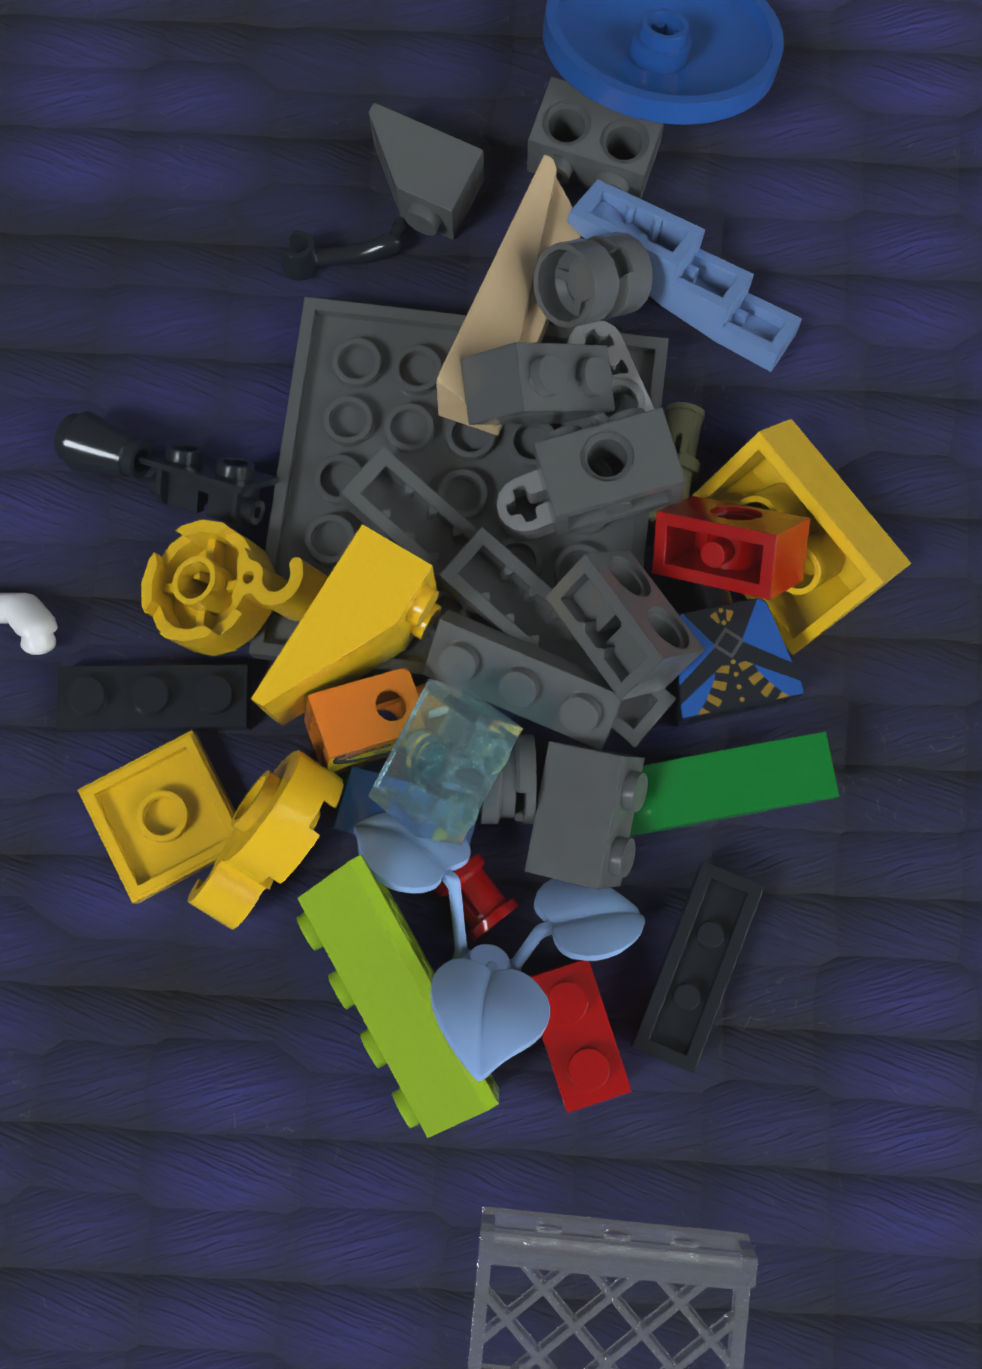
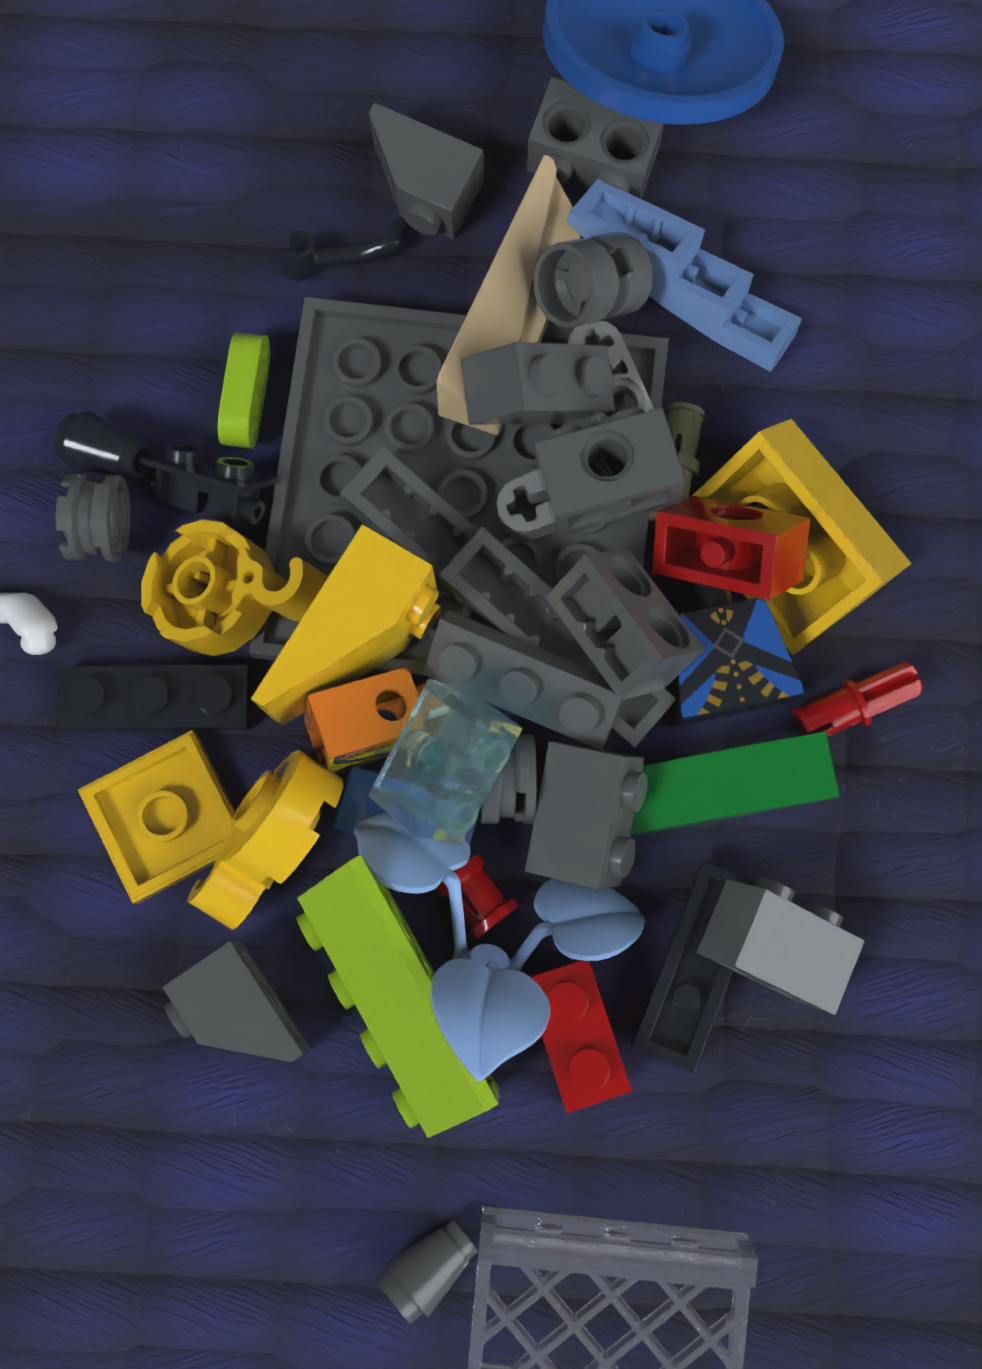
(94, 517): none -> dark grey wheel
(233, 1007): none -> dark grey slope
(244, 390): none -> lime beam
(426, 1271): none -> dark grey cone
(782, 944): none -> brick
(859, 701): none -> red axle

